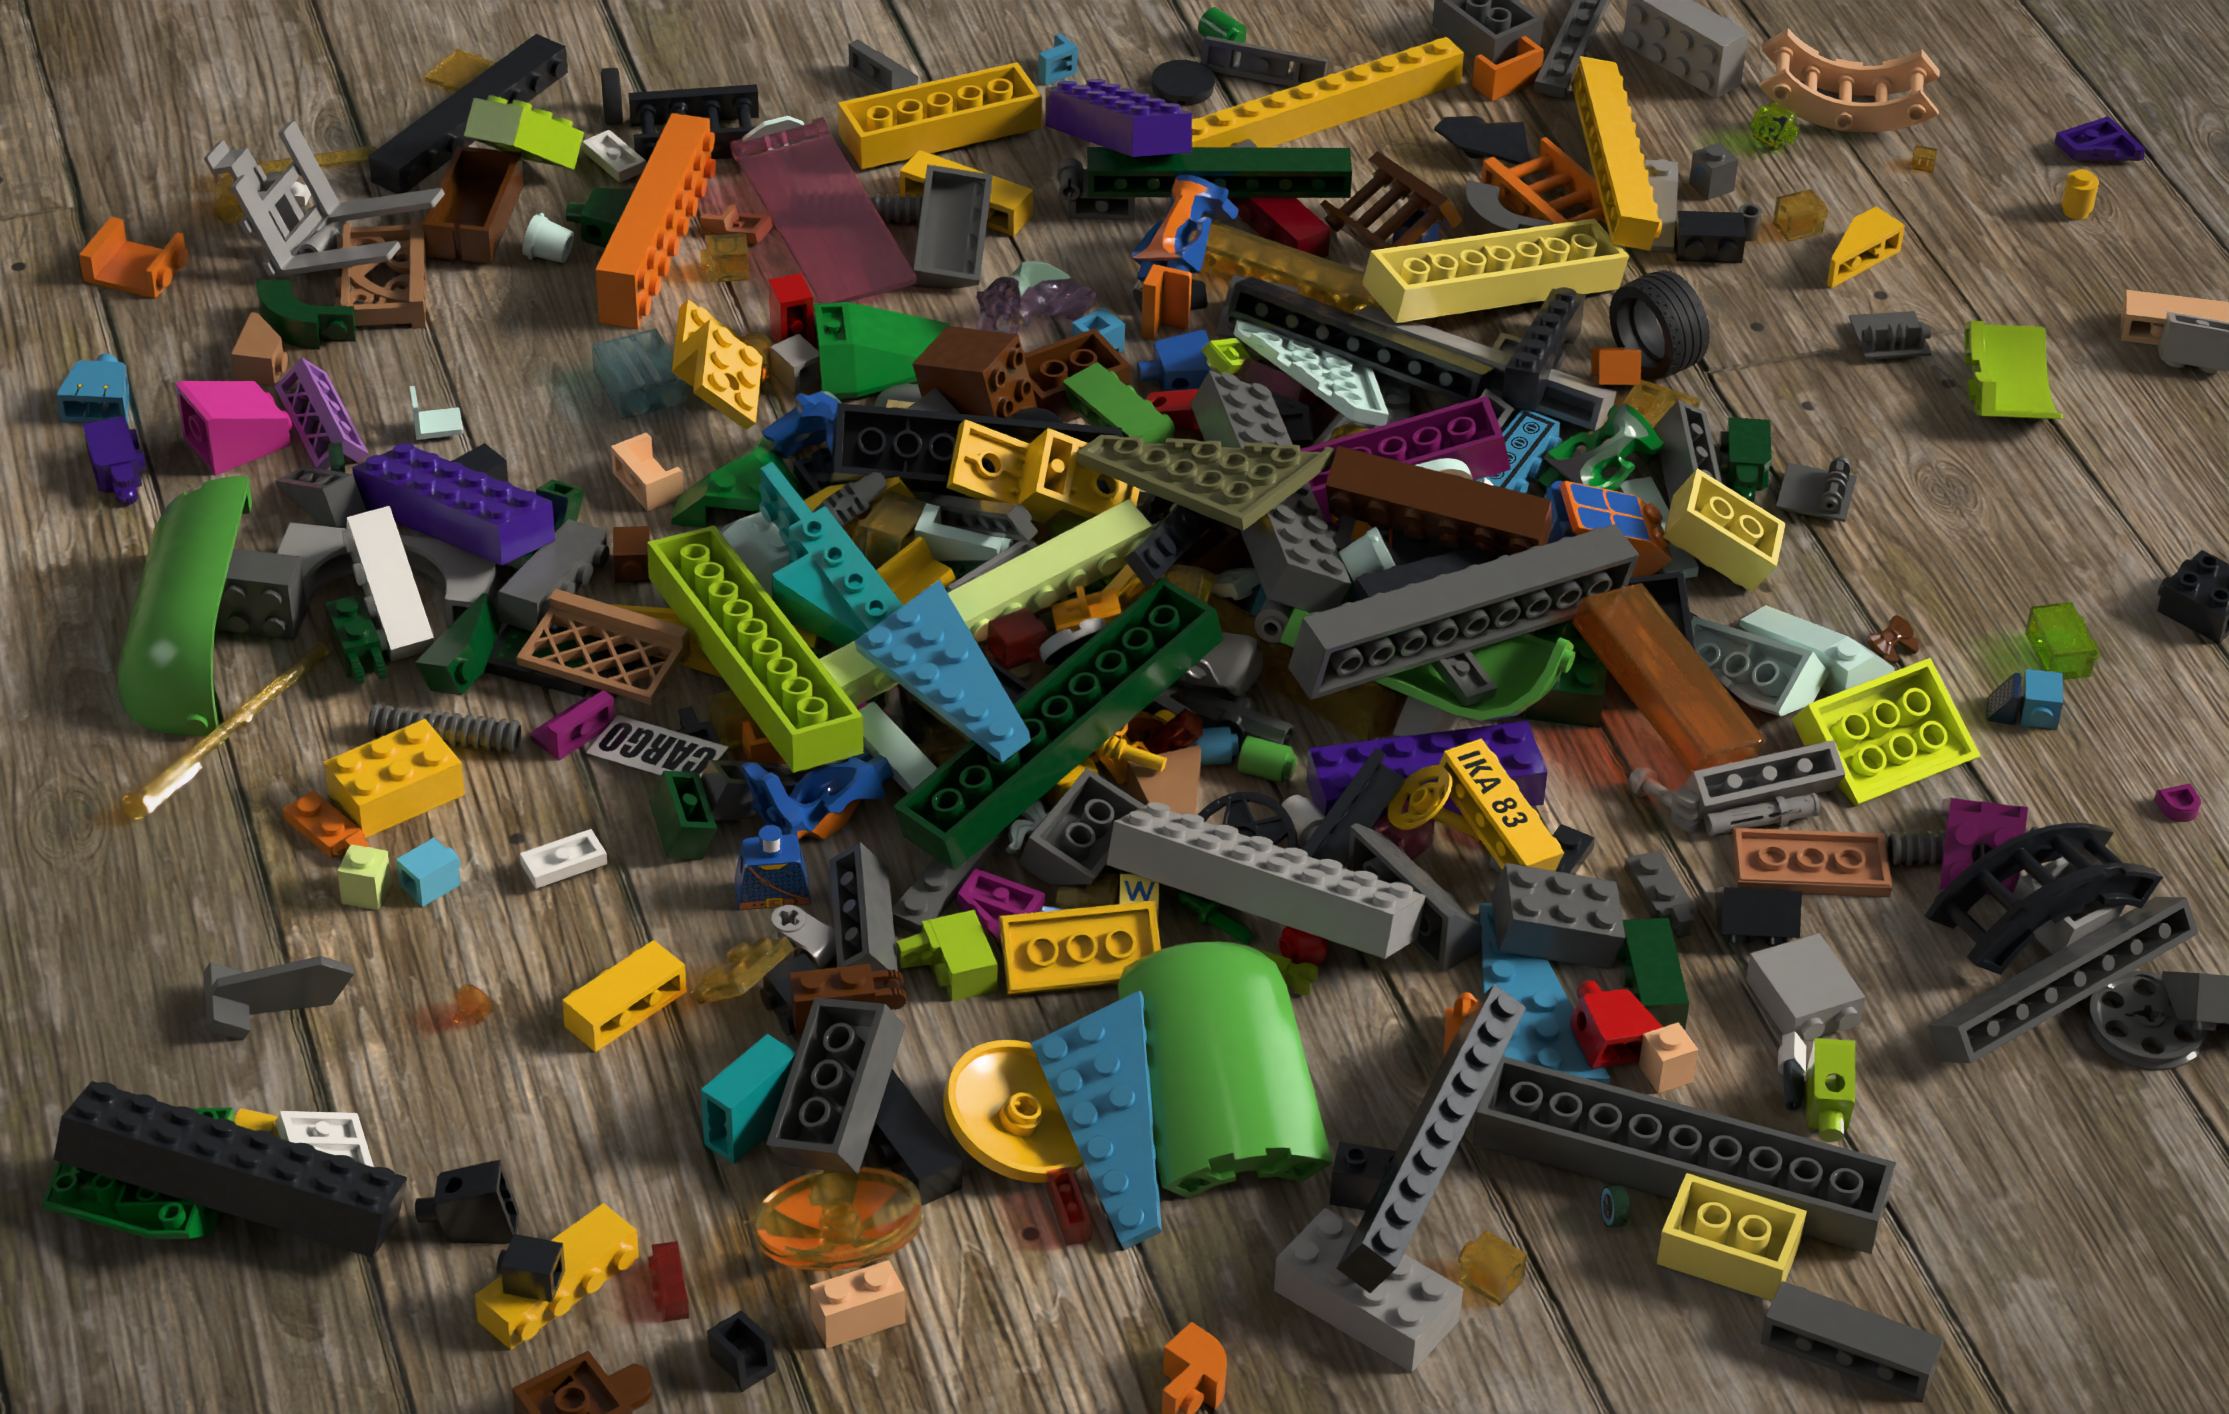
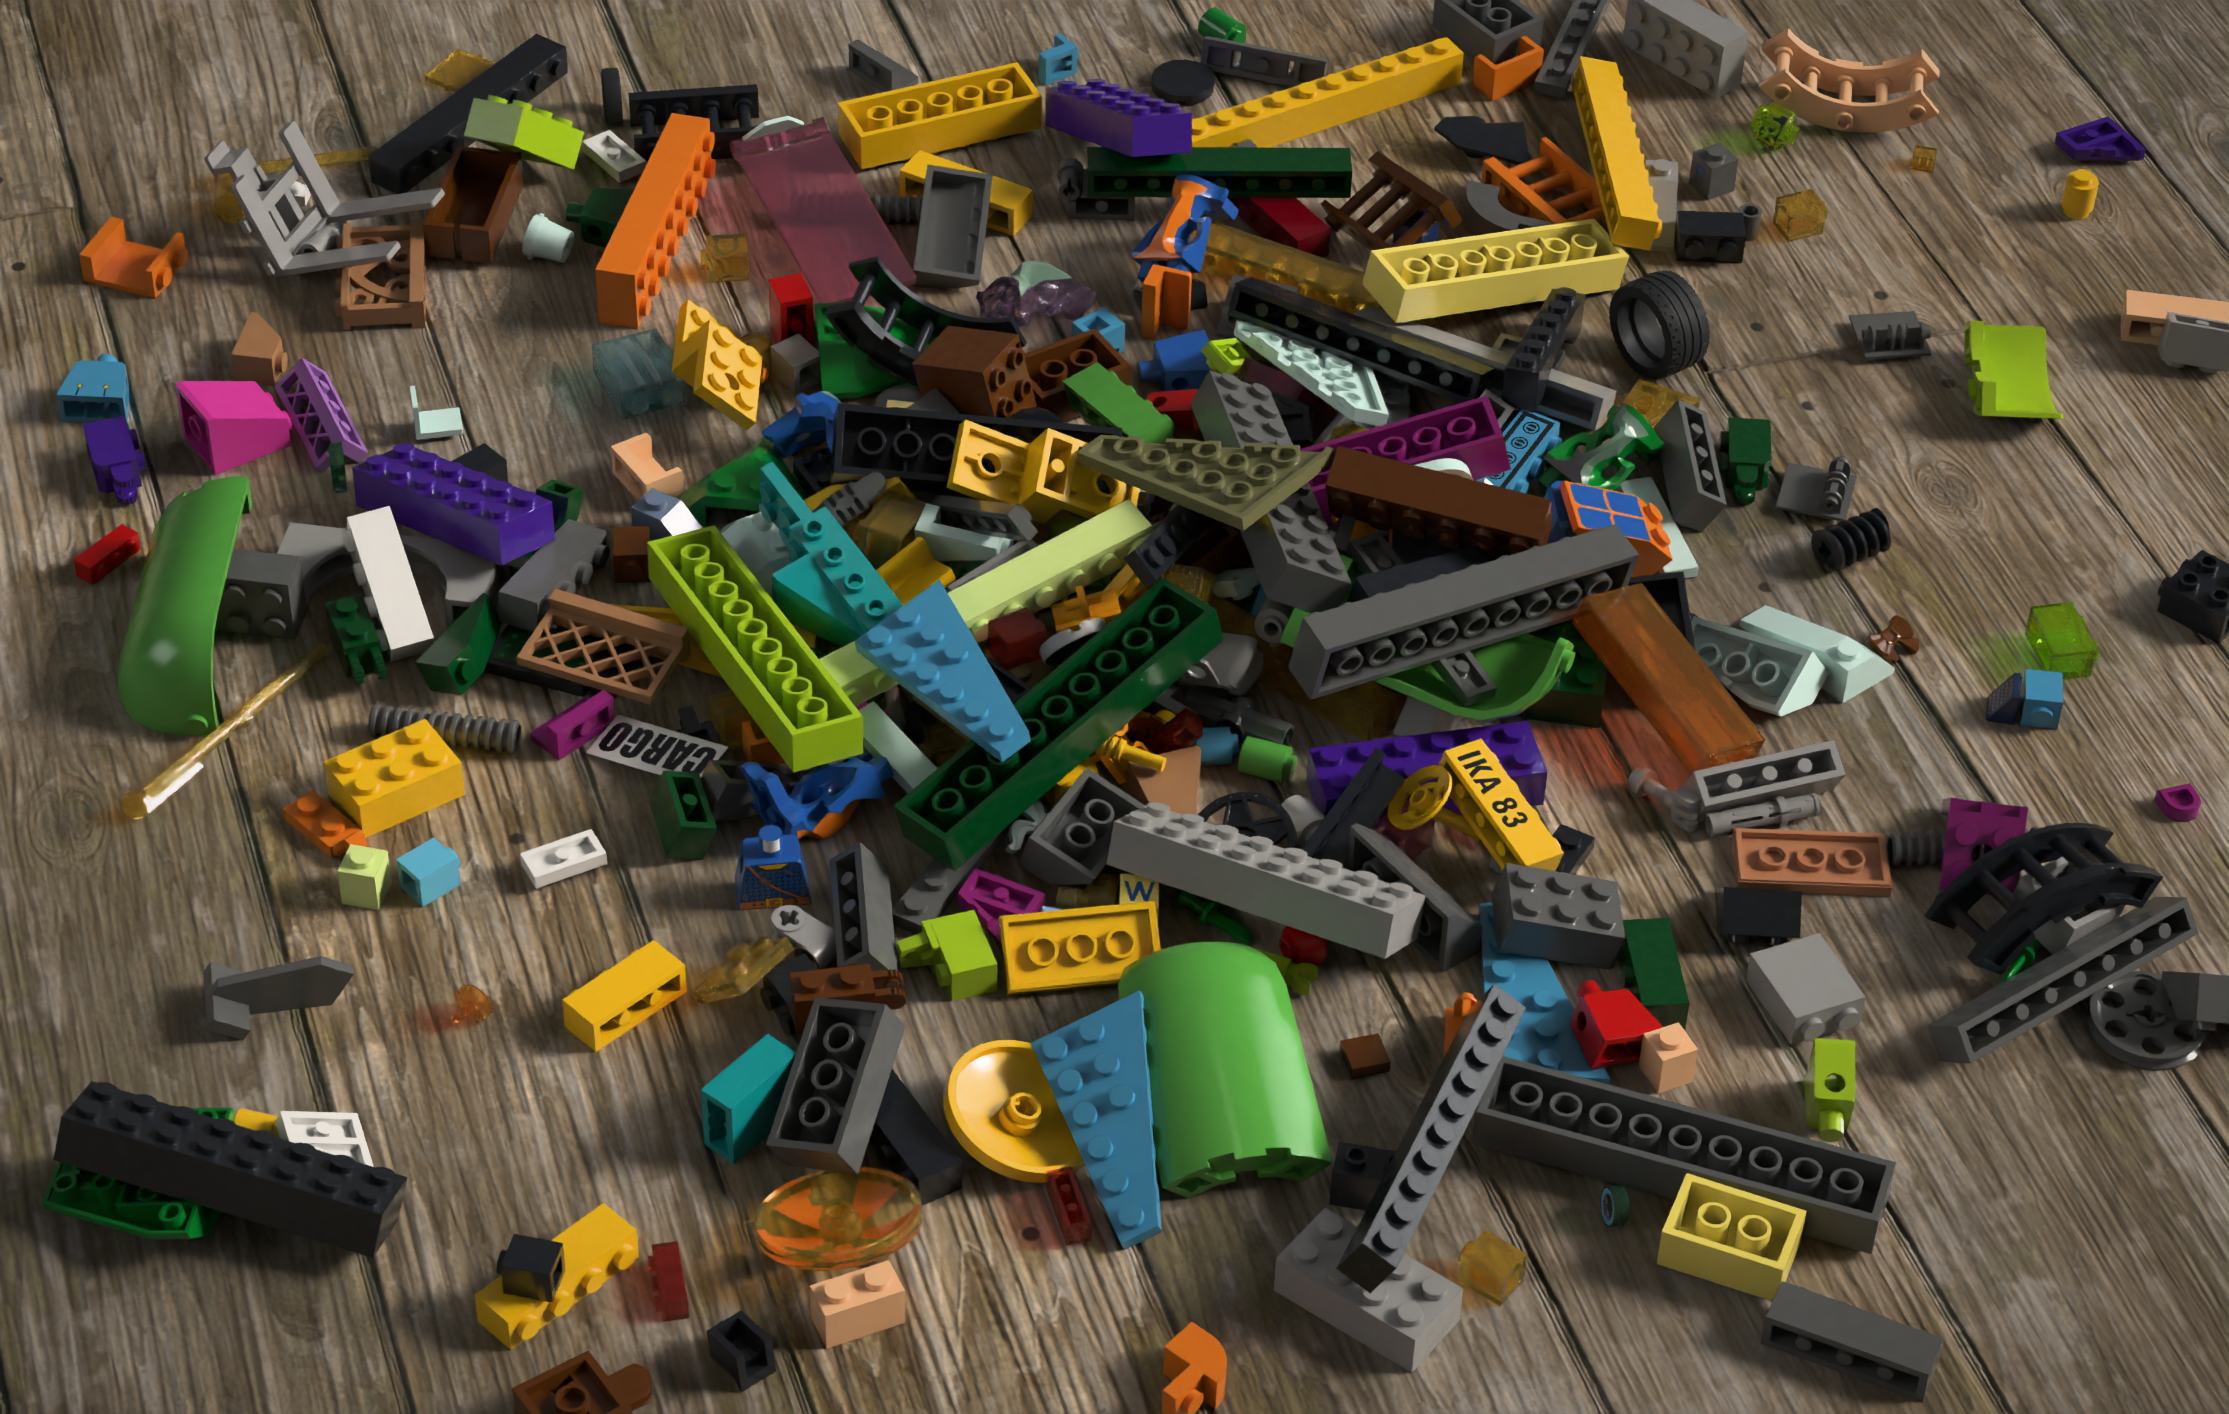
(107, 554): none -> red piece
(300, 322): dark green arch -> none
(324, 494): dark grey slope -> none
(472, 1205): black torso -> none
(663, 515): none -> sand blue slope
(730, 222): medium nougat slope -> none
(899, 302): none -> black fence
(1365, 1055): none -> reddish brown tile
(1366, 555): light aqua piece -> none
(1615, 366): orange panel -> none
(1661, 890): dark grey hinge -> none
(1724, 530): light yellow brick -> none
(1792, 1066): piece -> none
(1852, 539): none -> black piece
(1866, 242): yellow slope -> none
(1890, 731): neon yellow slope -> none
(2022, 960): none -> green piece

